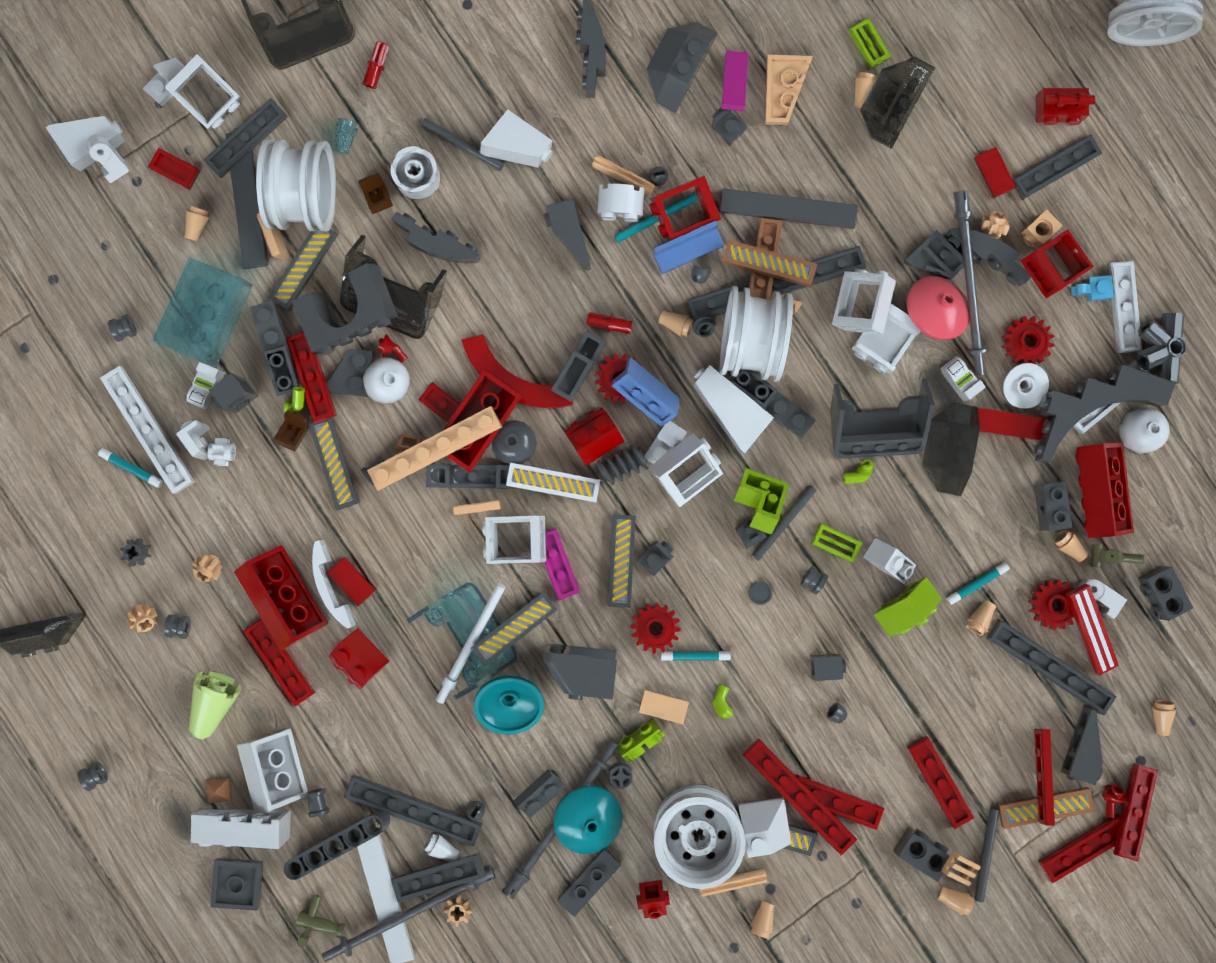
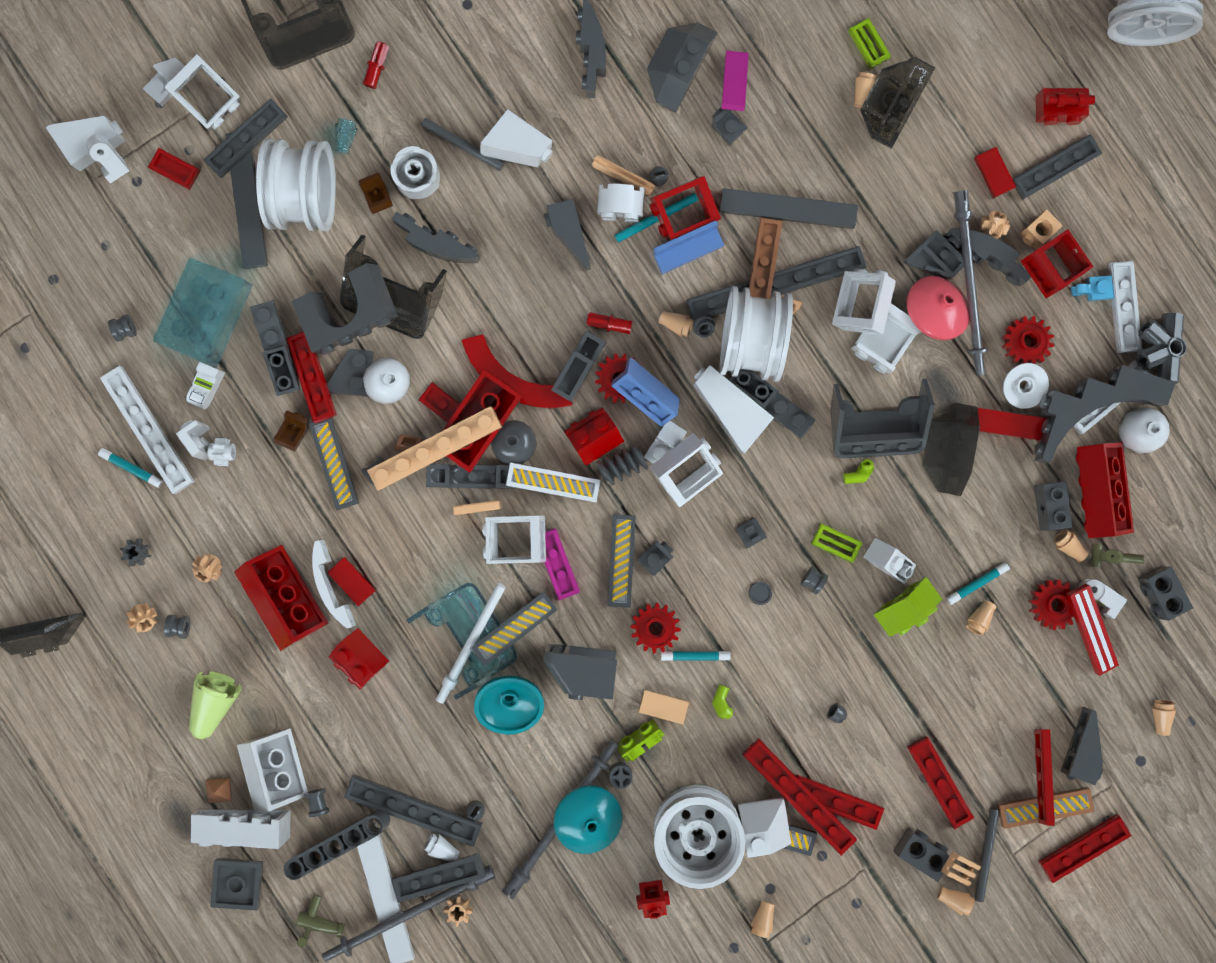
(92, 776): dark grey wheel -> none
(195, 222): light nougat cone -> none
(232, 393): dark grey brick -> none
(274, 241): light nougat tile -> none
(279, 663): red tile -> none
(297, 400): lime arm -> none
(302, 267): tile -> none
(387, 346): red plate -> none
(539, 793): dark grey bracket -> none
(589, 882): dark grey plate -> none
(699, 274): dark grey hinge -> none
(737, 881): light nougat axle -> none
(764, 495): lime brick -> none
(769, 263): tile -> none
(783, 83): light nougat wing -> none
(784, 522): dark grey bar -> none
(827, 667): dark grey brick -> none
(961, 379): white leg -> none
(1051, 667): dark grey tile -> none
(1113, 794): red plate -> none
(1135, 812): red tile -> none

